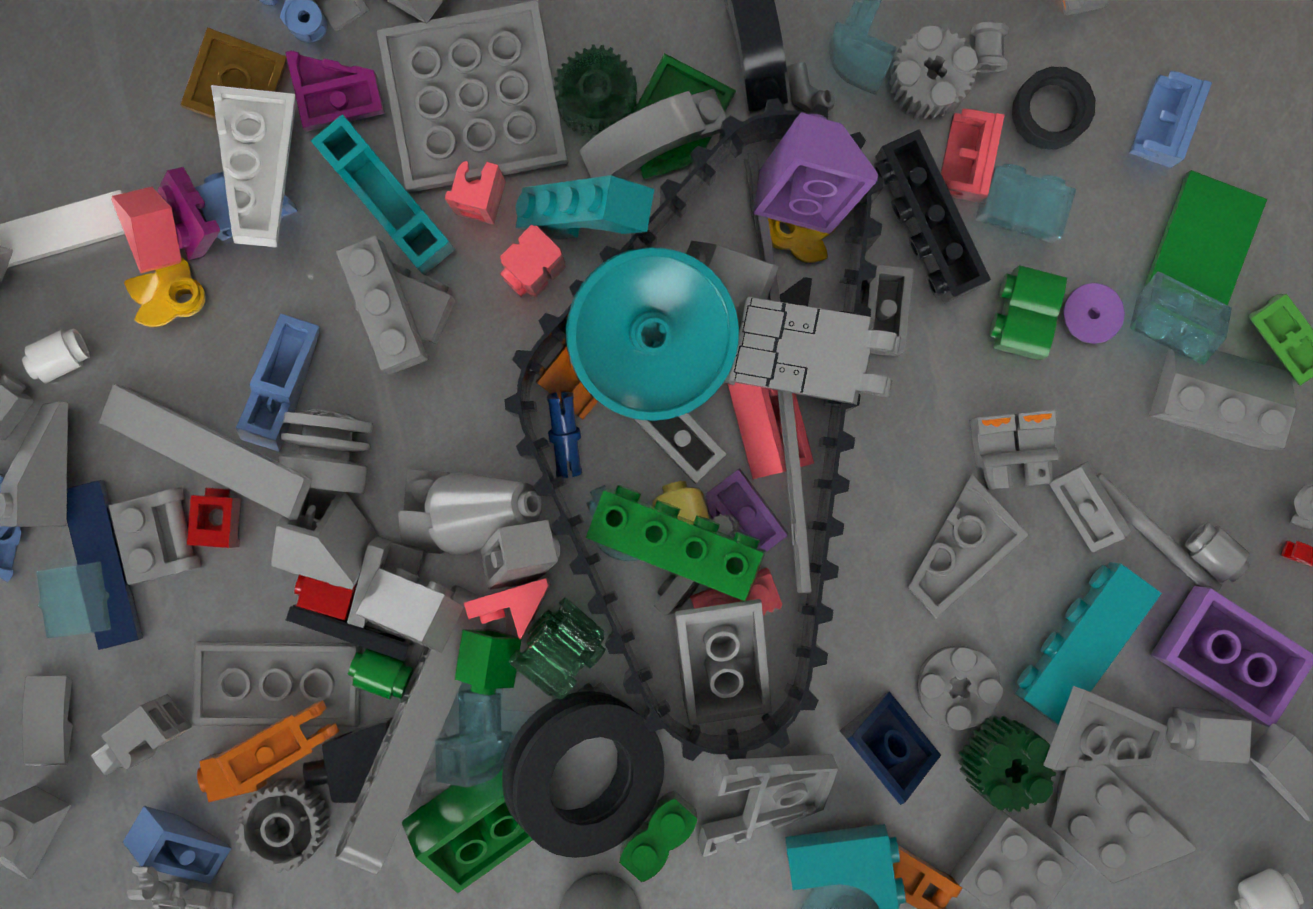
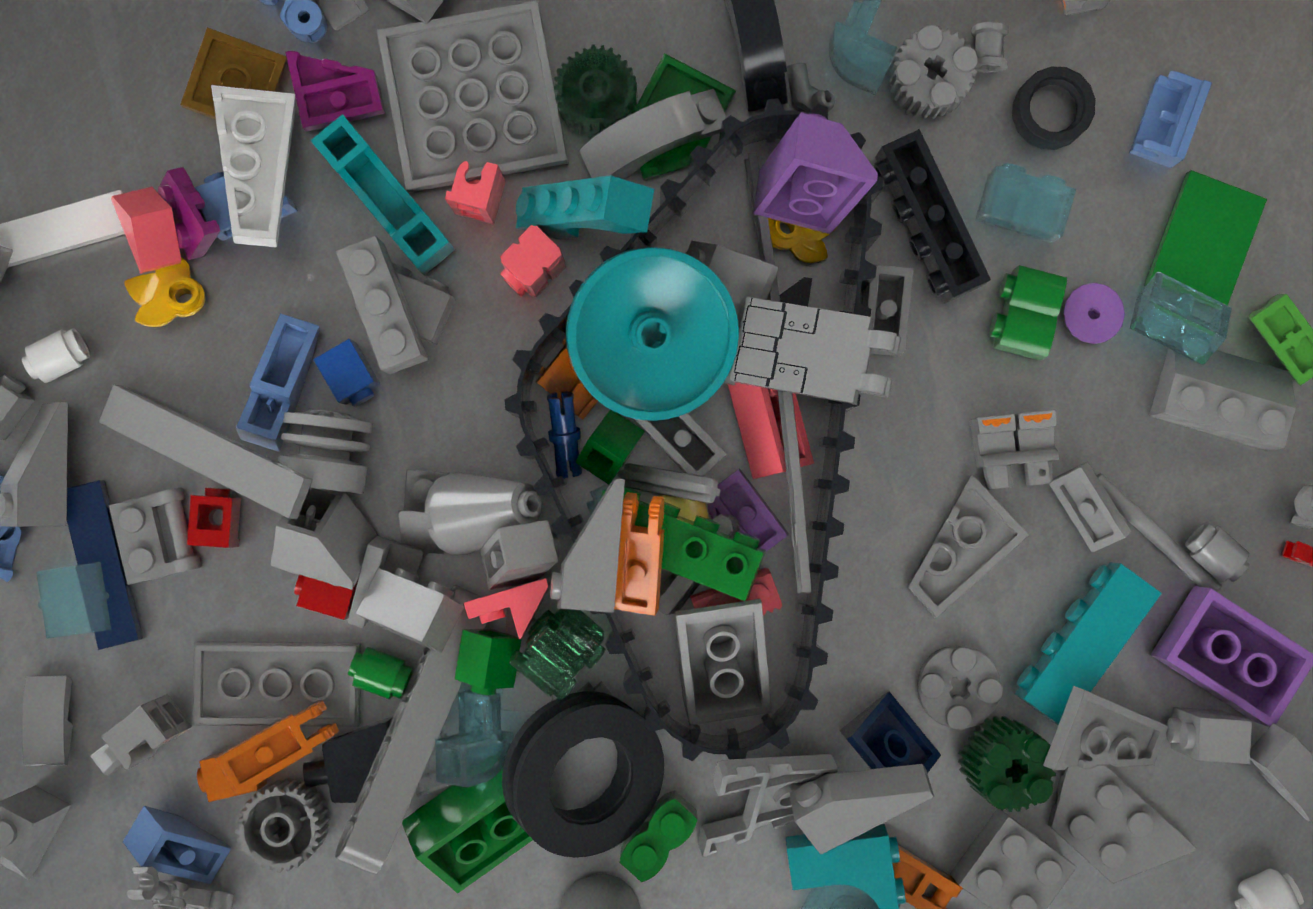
(347, 373): none -> blue brick
(366, 637): black tile -> none
(591, 566): none -> light grey slope
(609, 446): none -> green brick
(640, 558): none -> orange hinge
(670, 483): none -> light grey axle
(855, 801): none -> light grey slope
(971, 153): coral hinge -> none

